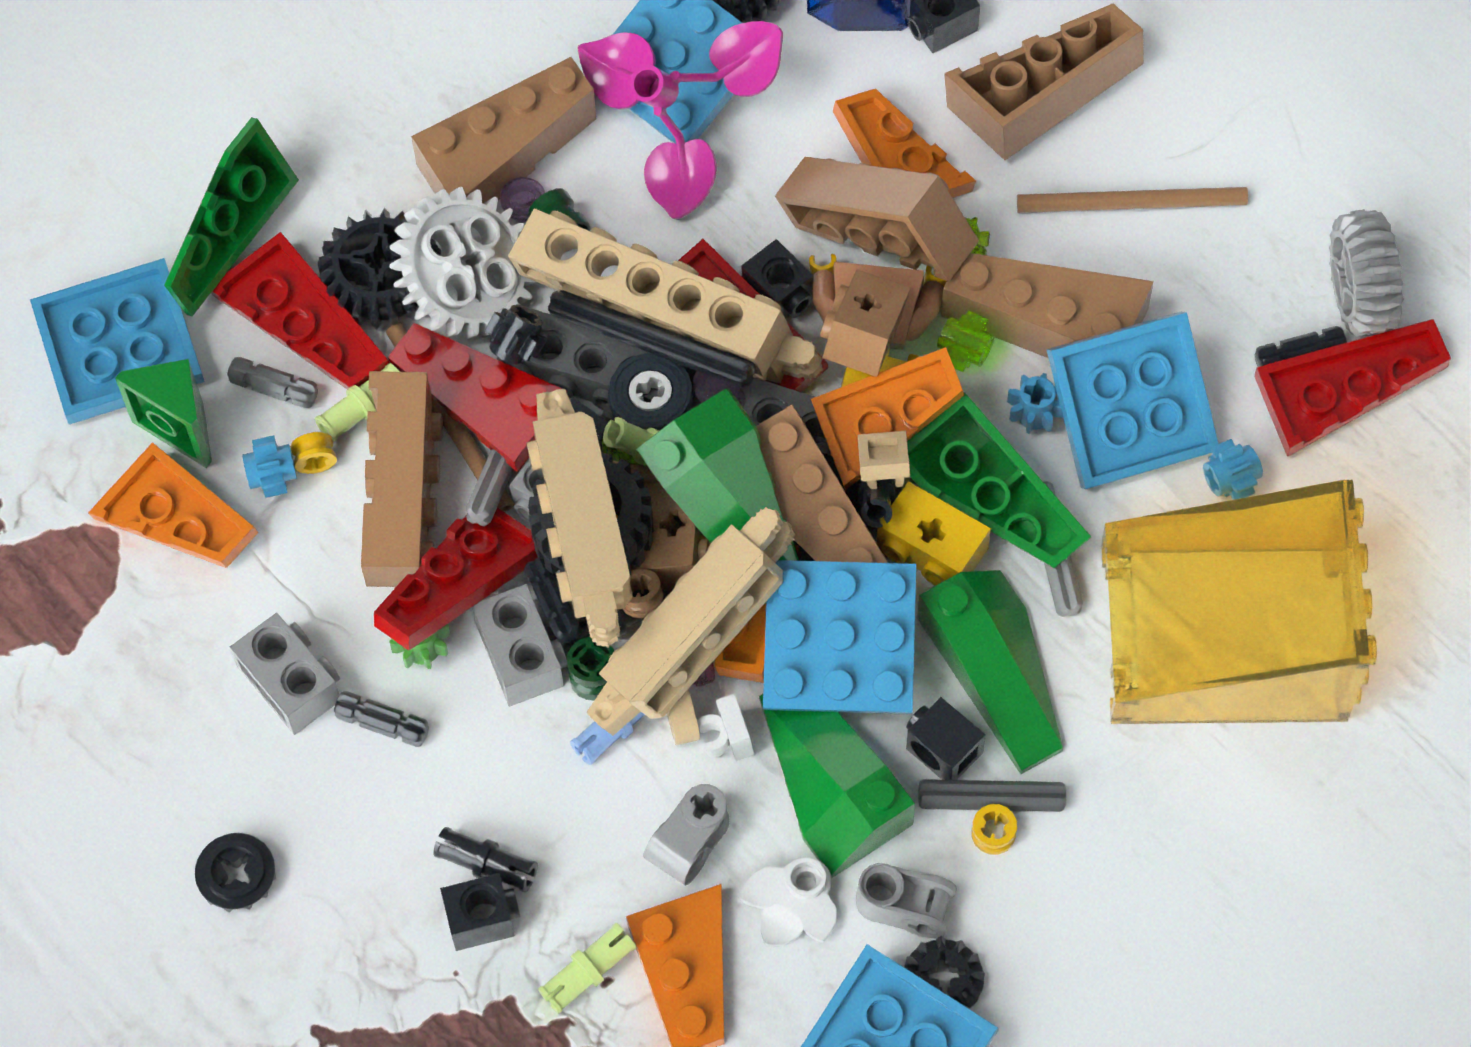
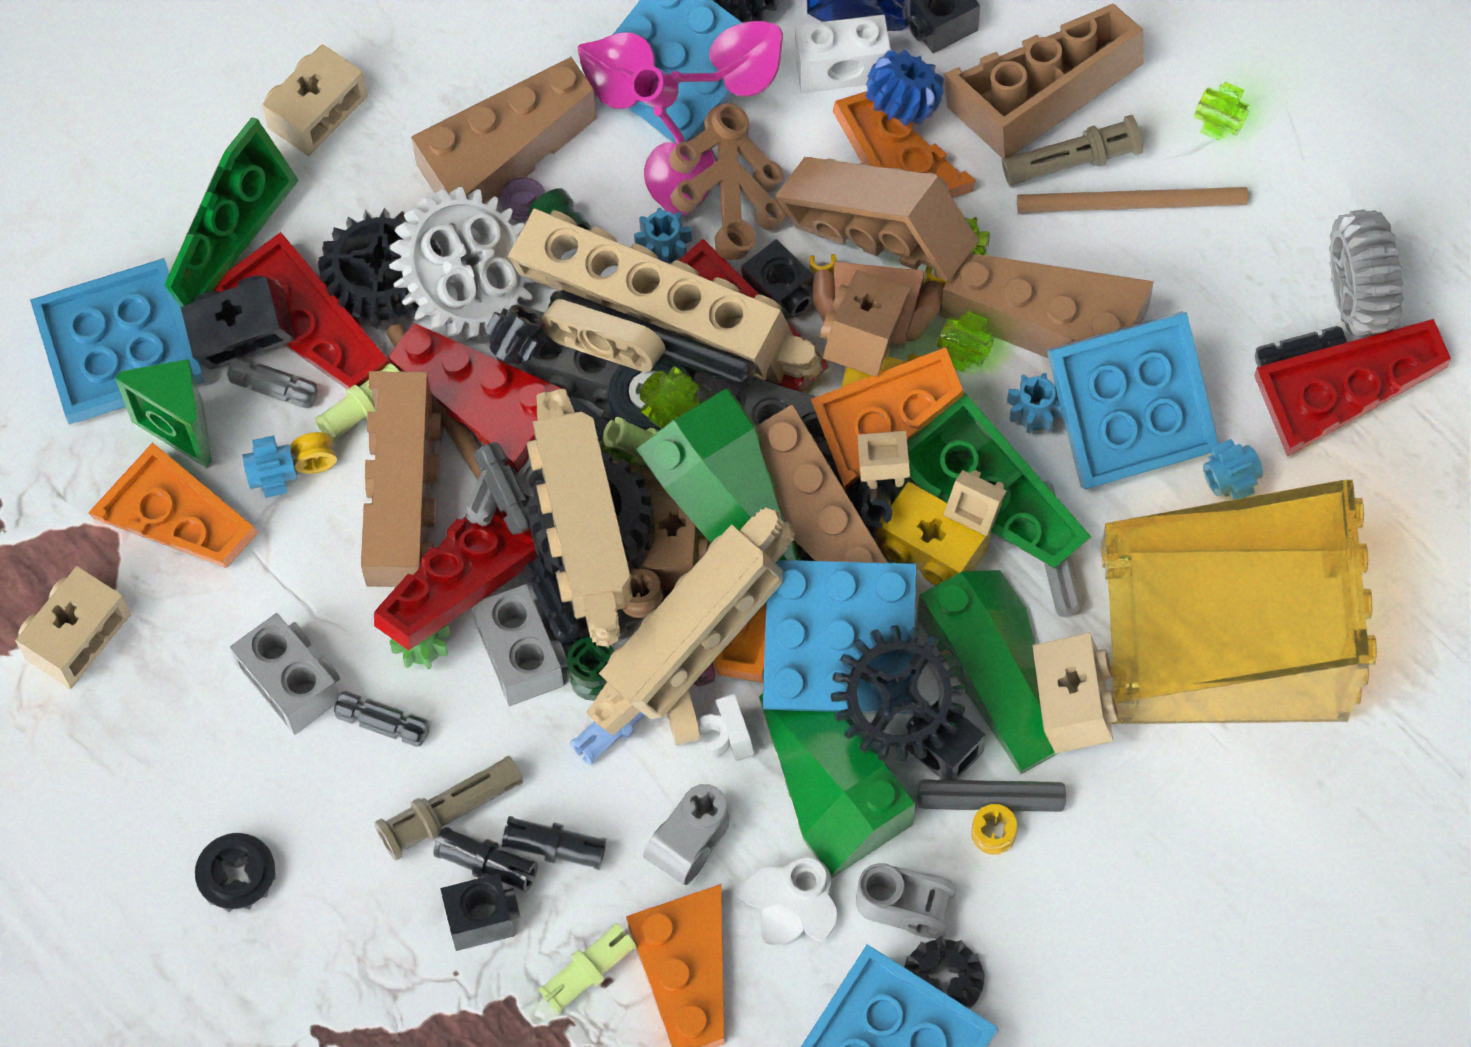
(72, 626): none -> tan brick
(238, 322): none -> black brick
(314, 99): none -> tan brick
(428, 817): none -> dark tan pin
(504, 487): none -> dark grey axle
(554, 842): none -> black pin
(602, 335): none -> tan beam
(664, 235): none -> dark azure gear
(668, 396): none -> clear neon green gear
(728, 129): none -> medium nougat plant
(839, 52): none -> white brick
(904, 87): none -> blue gear
(921, 657): none -> black gear
(975, 502): none -> tan tile
(1074, 693): none -> tan brick
(1097, 151): none -> dark tan pin
(1222, 111): none -> clear neon green gear

